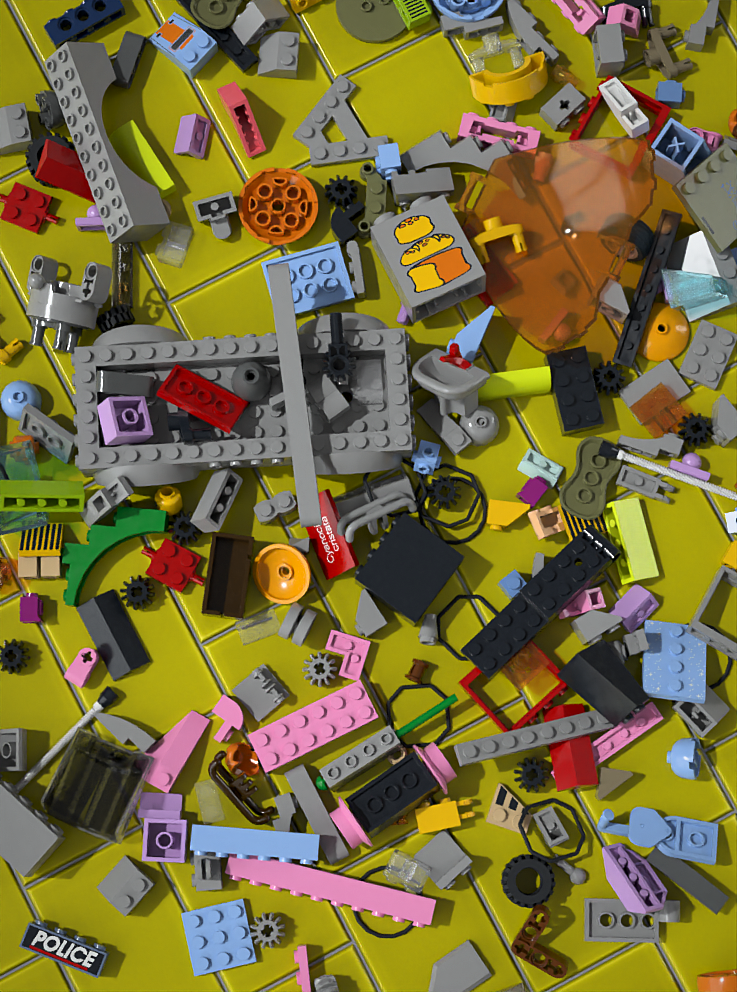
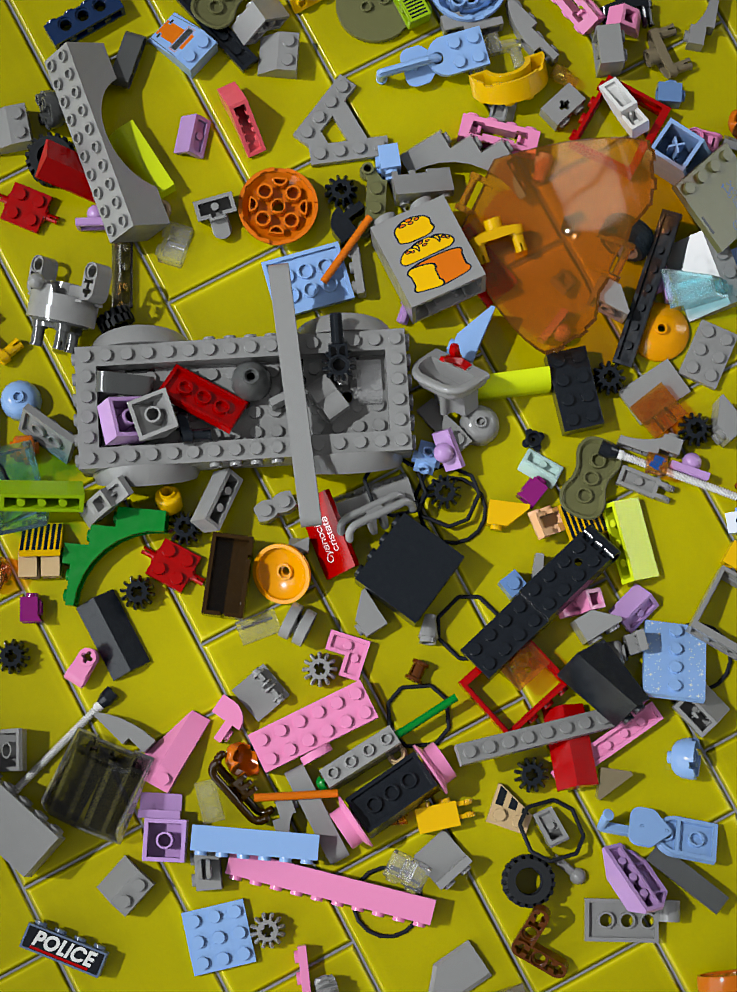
(153, 415): none -> light grey slope
(295, 795): none -> orange bar
(315, 754): none -> bright pink piece
(346, 249): none -> orange bar
(447, 450): none -> lavender tile
(460, 53): none -> light blue plate
(538, 436): none -> black plate
(656, 464): none -> clear orange tile

